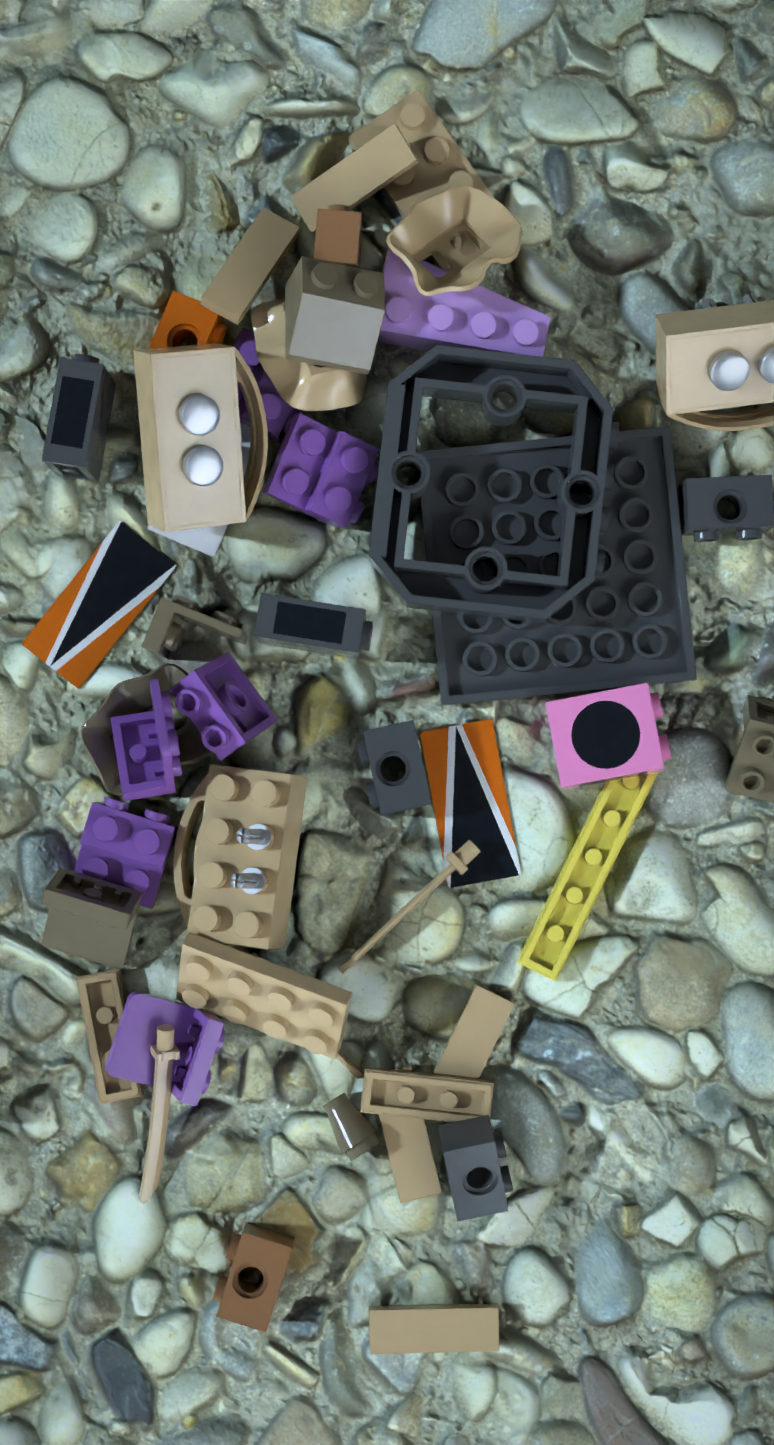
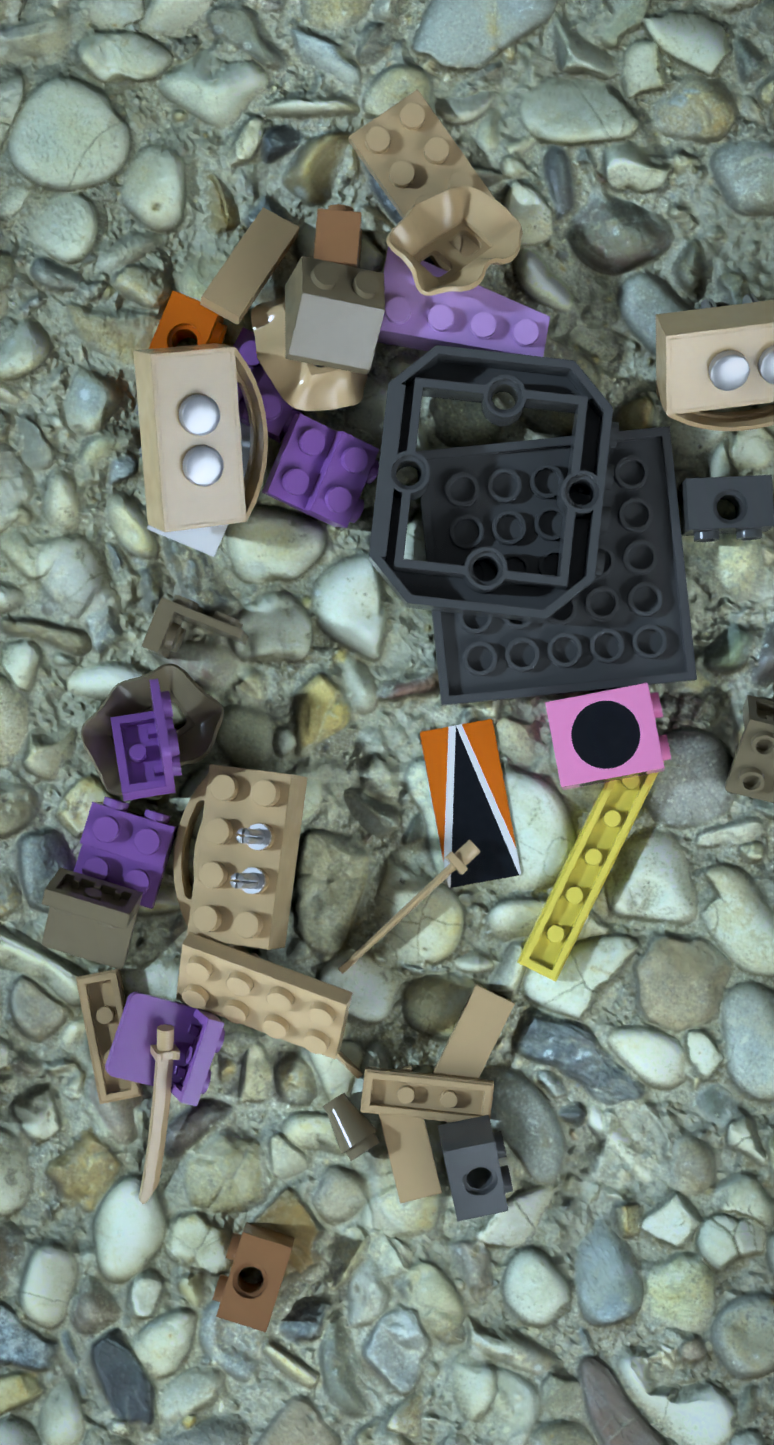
(79, 418): dark grey brick -> none
(99, 604): sticker -> none
(223, 705): medium lavender plate -> none
(312, 626): brick -> none
(357, 175): tan tile -> none
(401, 742): dark grey brick -> none
(434, 1328): tan tile -> none

